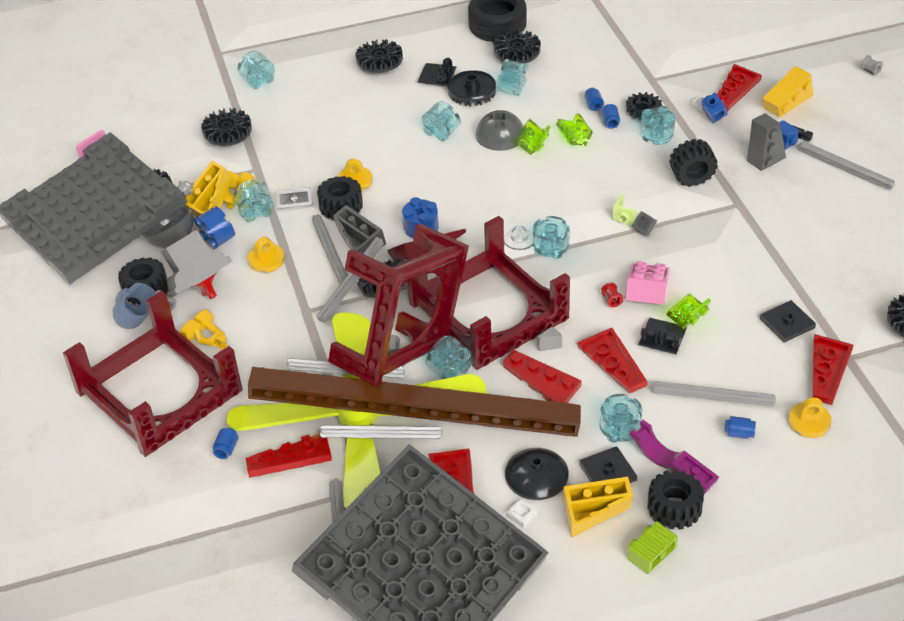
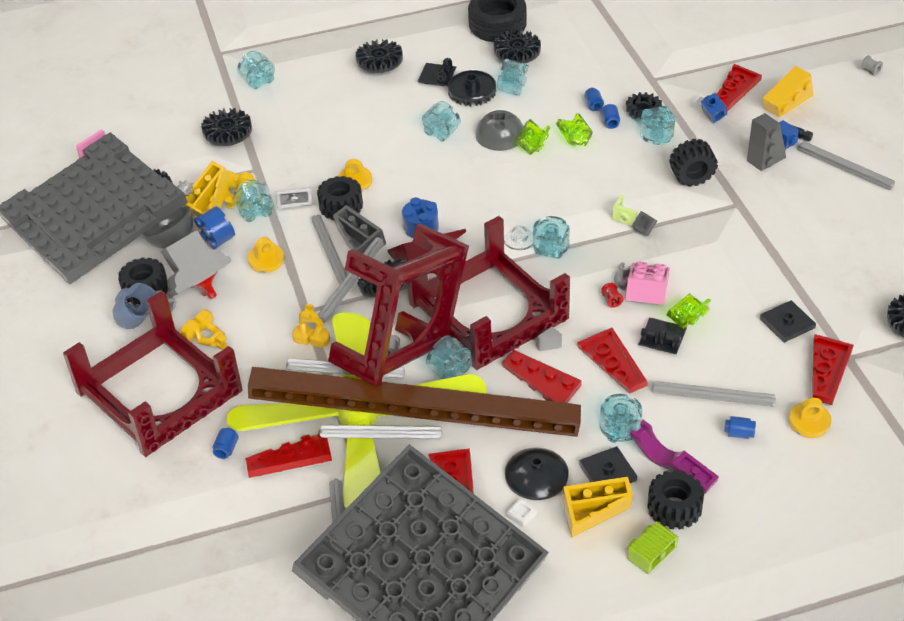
(304, 334): none -> yellow piece
(619, 278): none -> light grey arm

